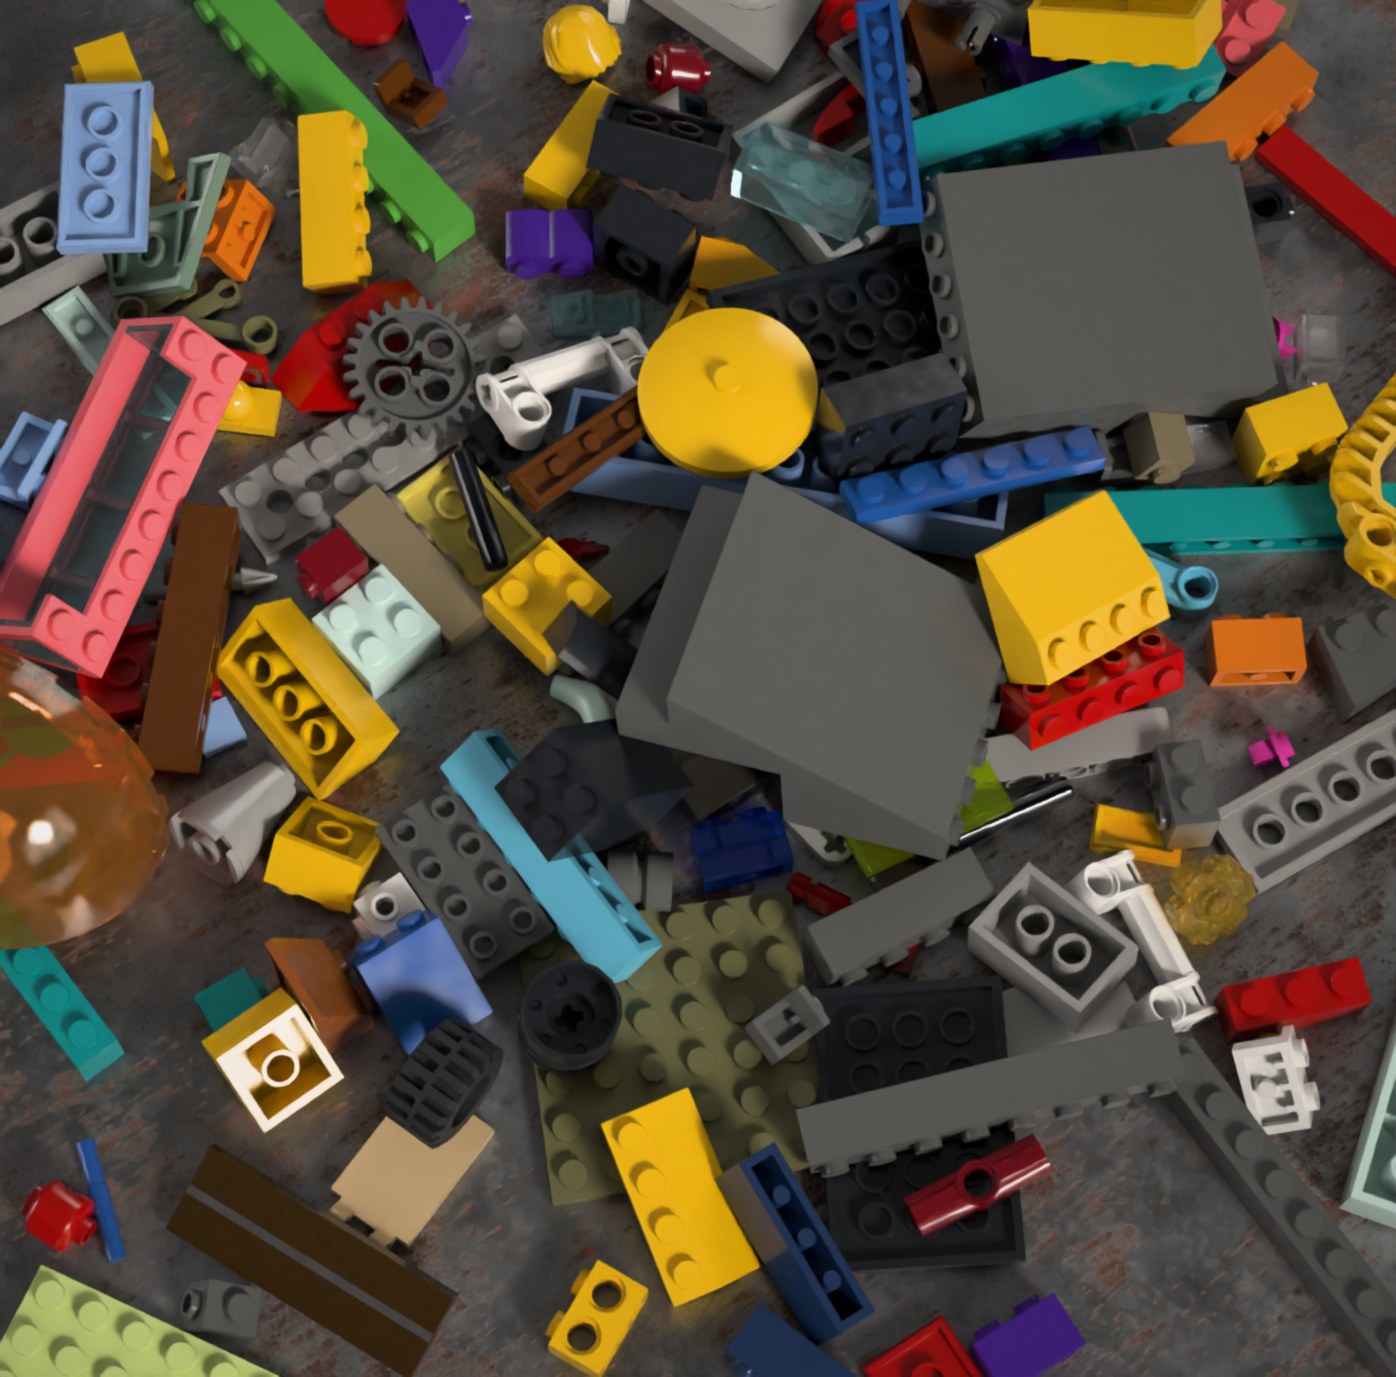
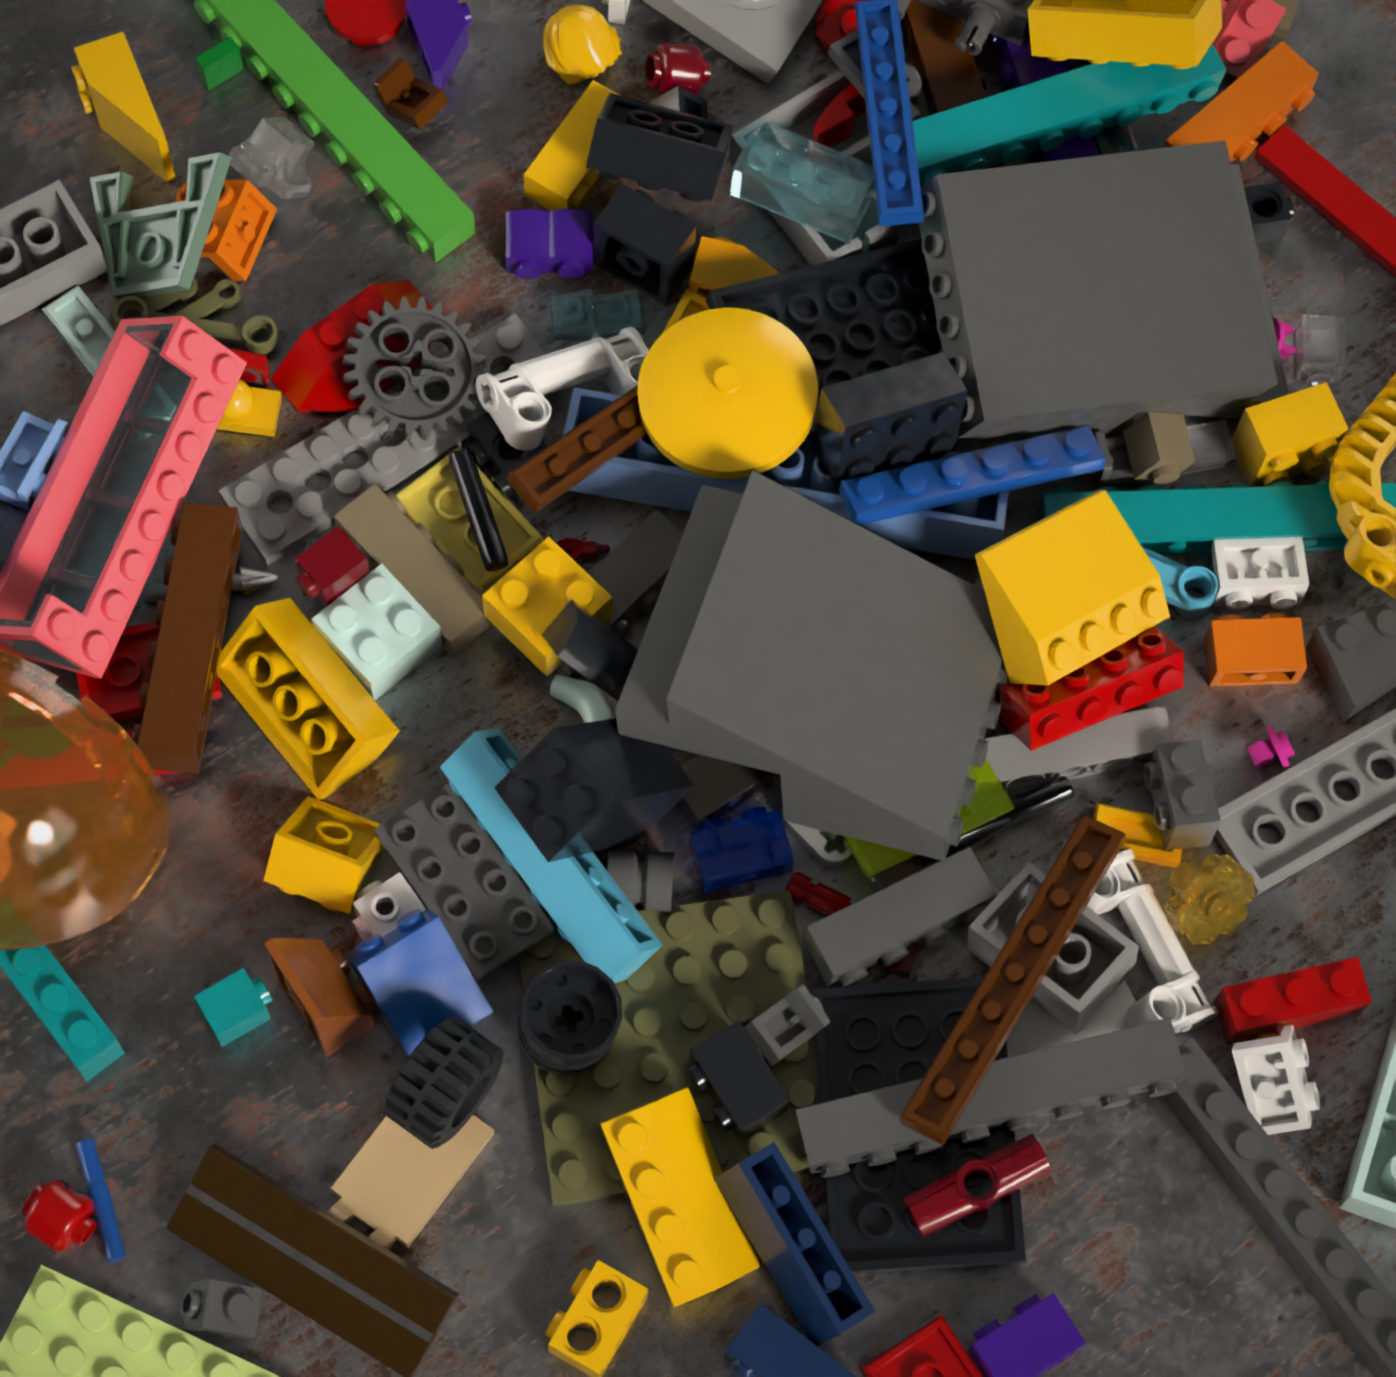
(105, 168): light blue tile -> none
(219, 63): none -> green tile
(223, 728): light blue tile -> none
(234, 821): light grey cone -> none
(272, 1059): yellow brick -> none
(333, 202): yellow brick -> none
(737, 1081): none -> black brick
(1012, 980): none -> reddish brown tile
(1259, 572): none -> white bracket

